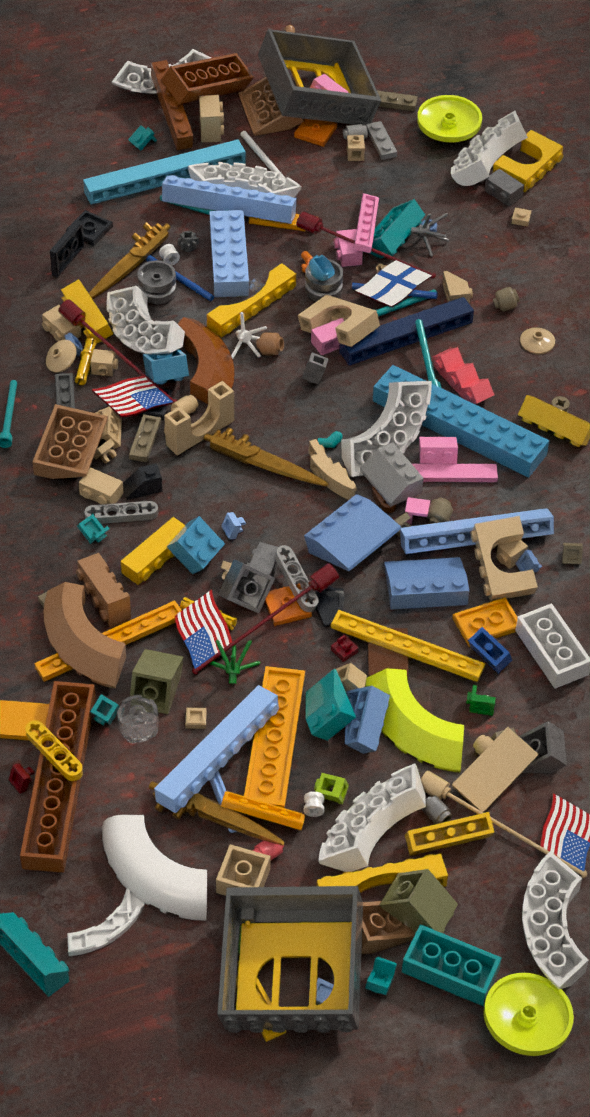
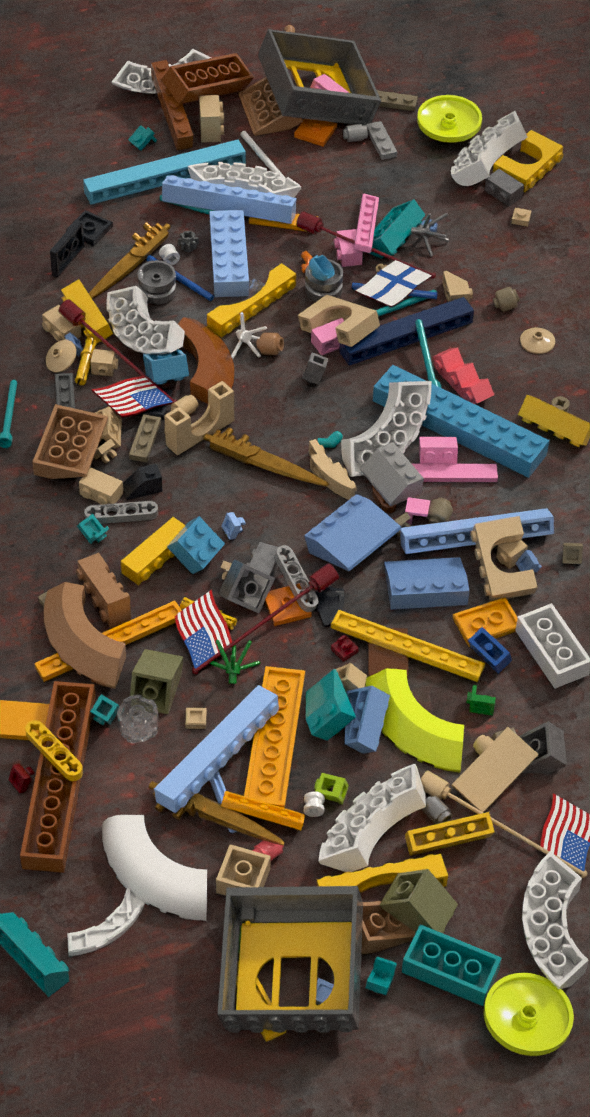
(355, 147): tan brick -> none

